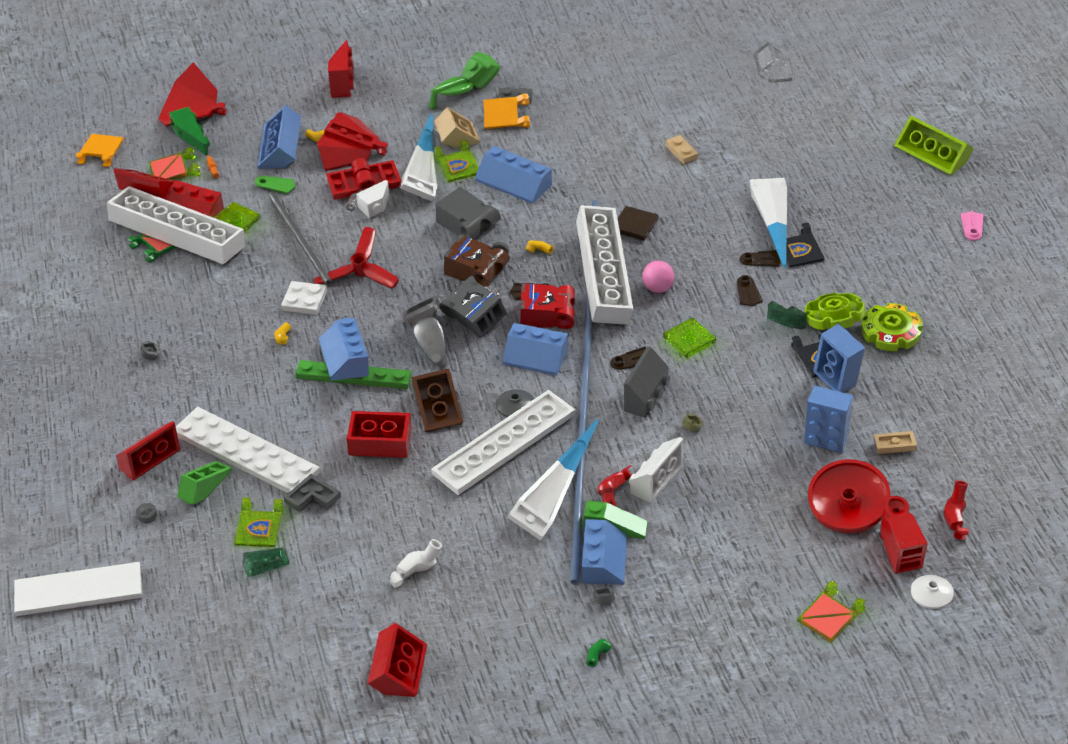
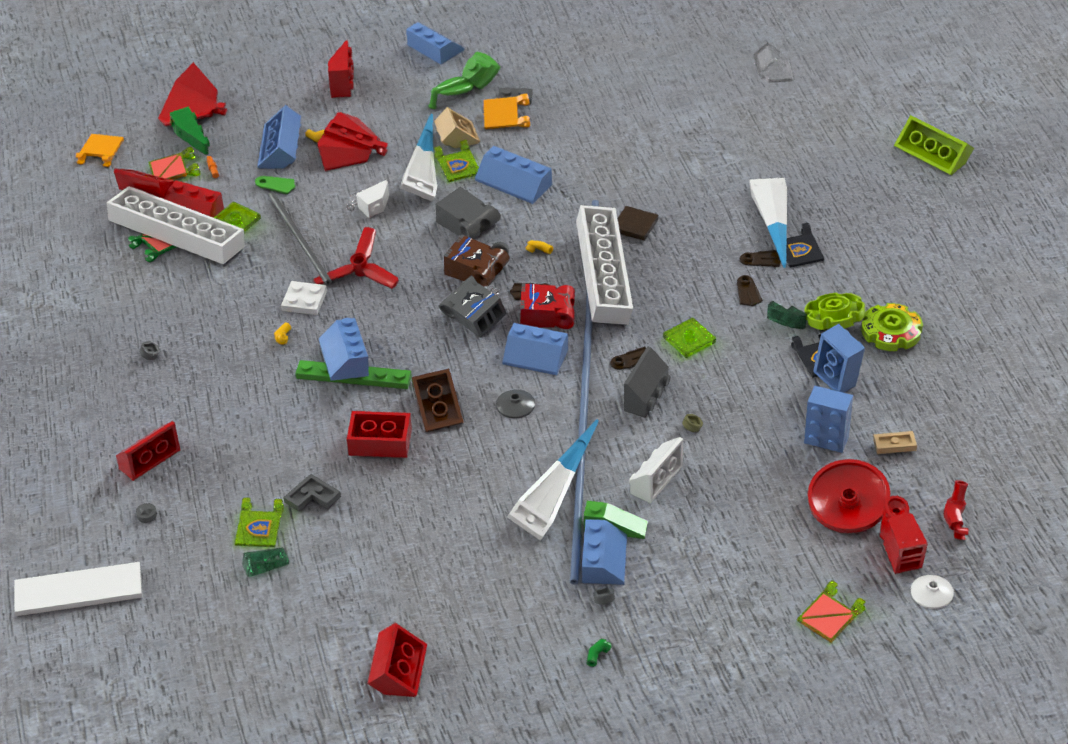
(199, 483): bright green slope -> none
(244, 450): white plate -> none
(361, 177): red plate -> none
(415, 562): white arm -> none
(427, 329): flat silver piece -> none
(432, 43): none -> medium blue slope
(503, 442): white plate -> none
(611, 483): red arm -> none
(658, 276): bright pink piece -> none
(681, 149): tan plate -> none
(972, 225): bright pink piece -> none

